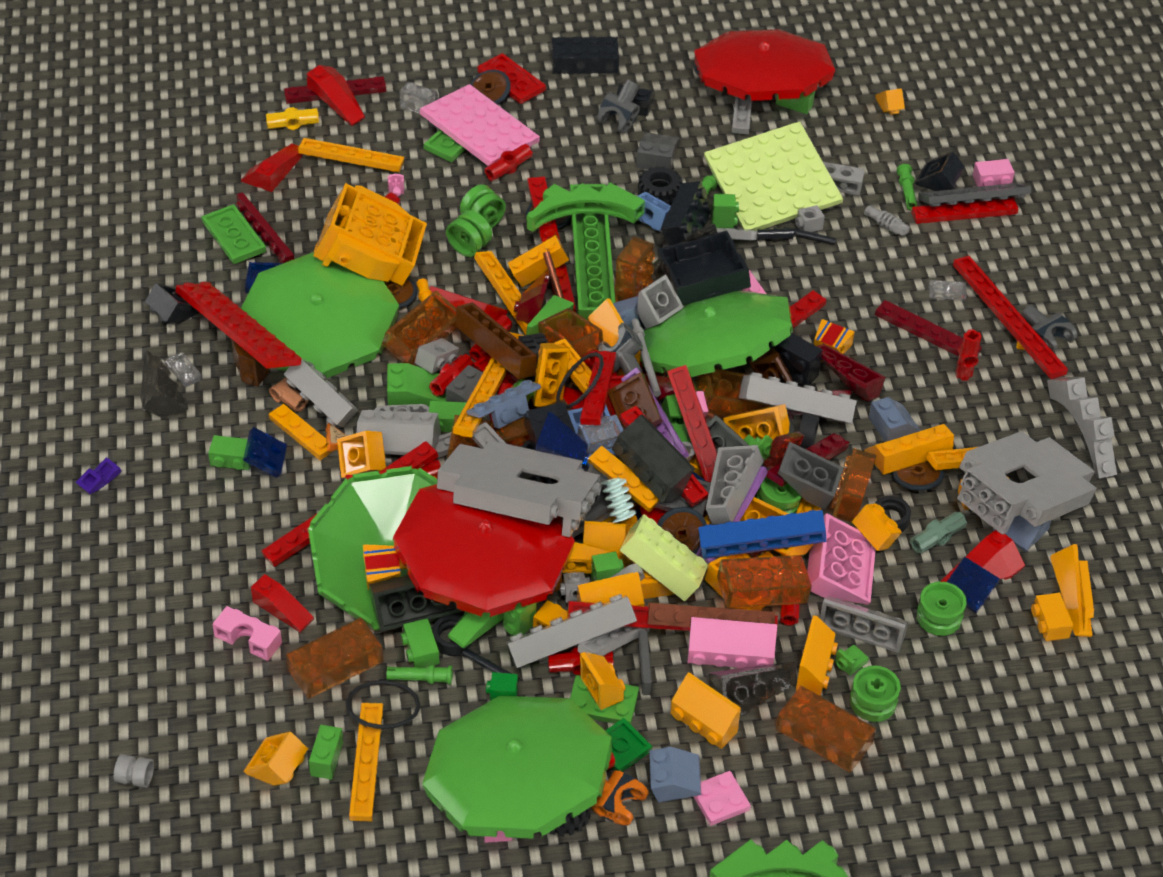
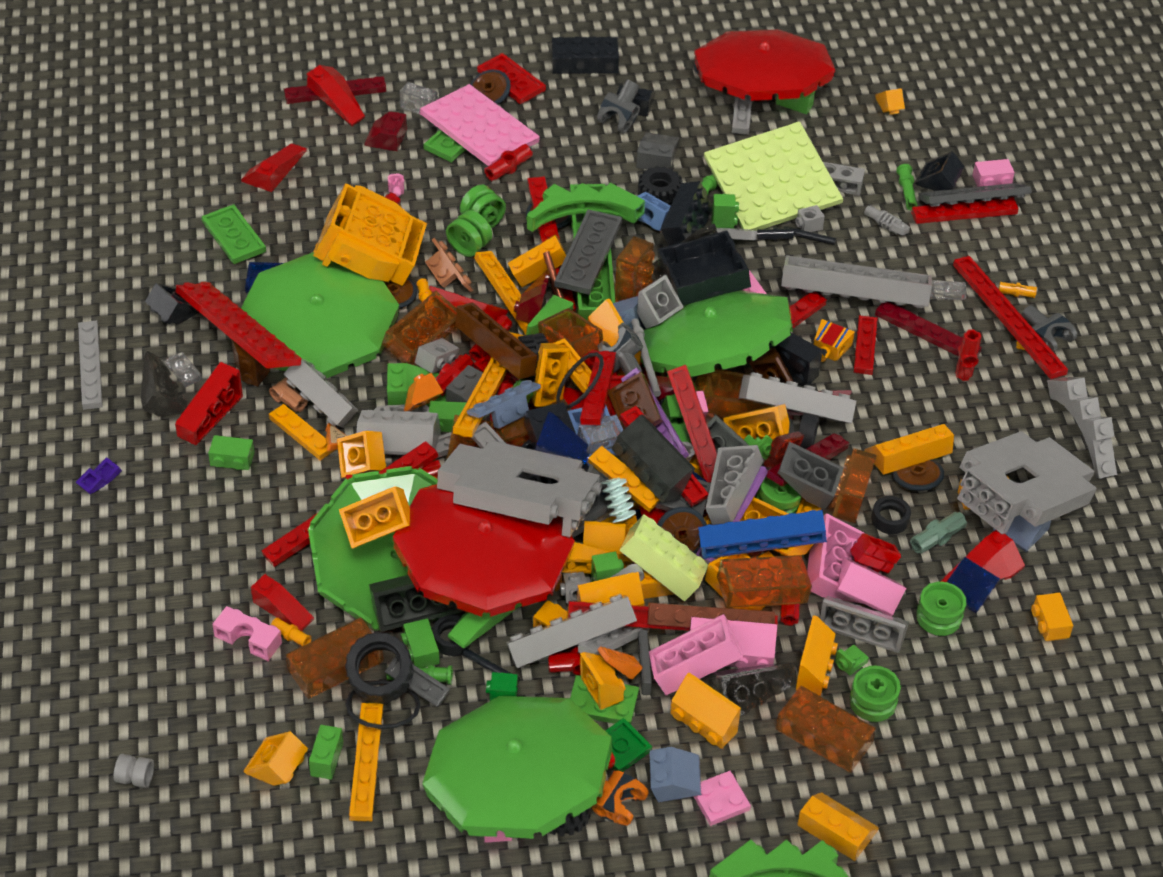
(90, 365): none -> light grey plate
(210, 404): none -> red wedge
(262, 227): dark red plate -> none
(265, 452): clear blue plate -> none
(291, 632): none -> light orange pin
(292, 118): yellow piece -> none
(351, 155): light orange plate -> none
(372, 643): none -> black tyre
(376, 516): none -> light orange slope
(381, 563): torso -> none
(388, 131): none -> dark red slope
(421, 683): none -> dark grey tile
(422, 392): none -> orange slope
(444, 267): none -> nougat bracket
(519, 619): bright green brick -> none
(588, 252): none -> dark grey plate
(621, 661): none -> orange slope
(697, 652): none -> bright pink slope
(836, 825): none -> light orange slope
(855, 375): dark red wedge -> none
(857, 281): none -> light grey brick
(865, 345): none -> red tile
(869, 587): none -> bright pink slope
(875, 553): none -> red brick
(877, 526): light orange brick -> none
(891, 419): sand blue slope -> none
(947, 458): light orange plate -> none
(1017, 289): none -> light orange pin
(1075, 588): light orange wedge -> none

